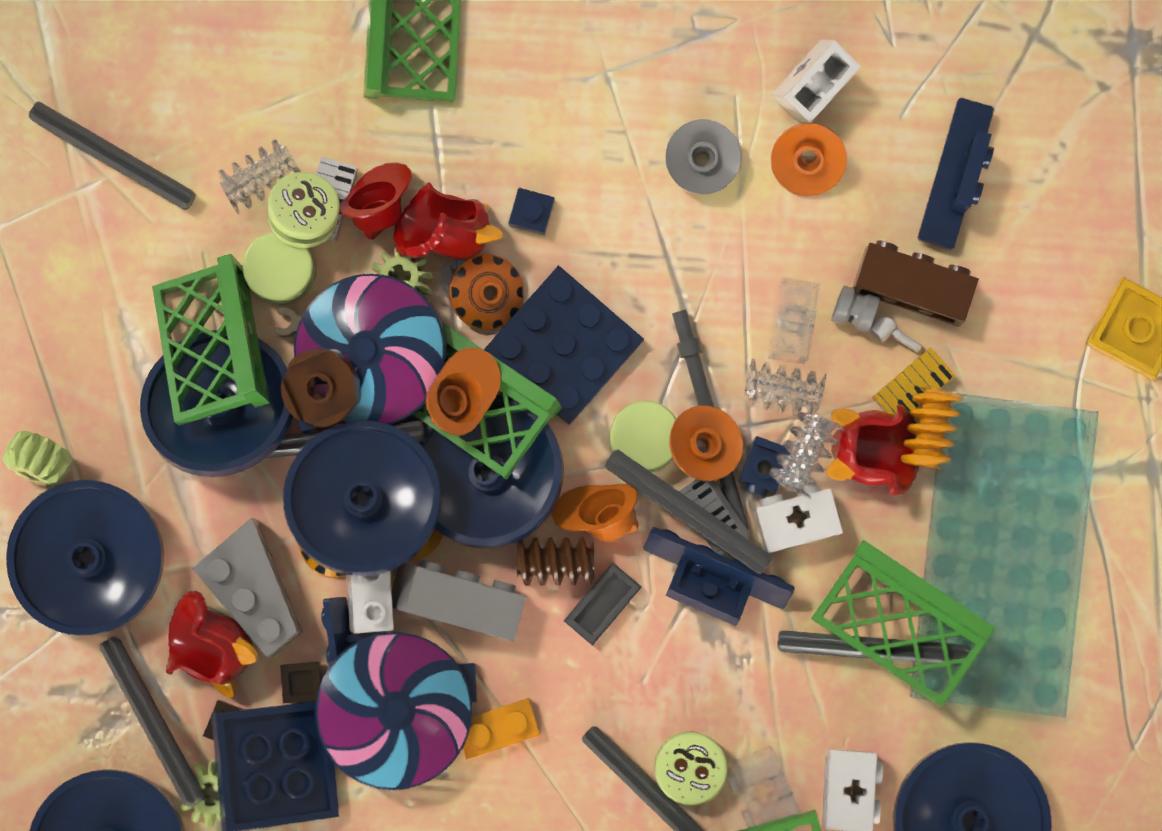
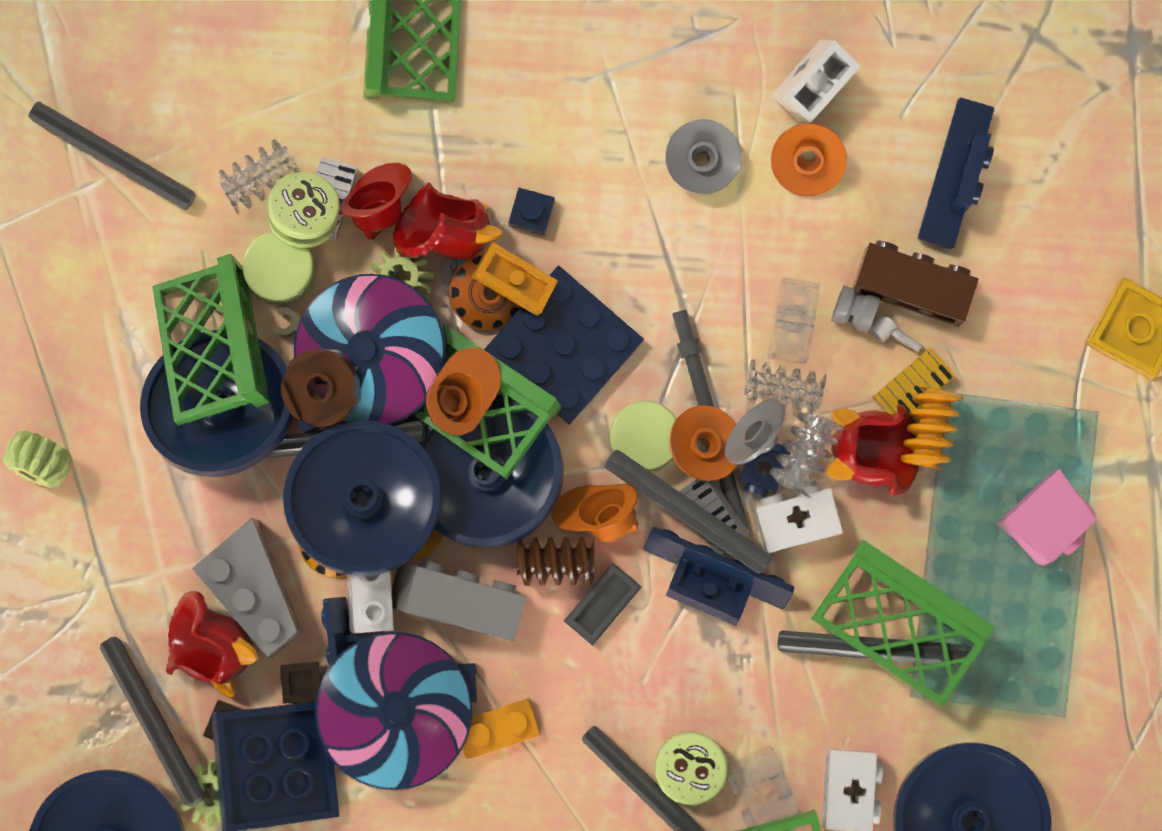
(85, 558): dark blue dish -> none
(514, 278): none -> light orange plate
(755, 432): none -> light grey dish
(1049, 519): none -> bright pink torso

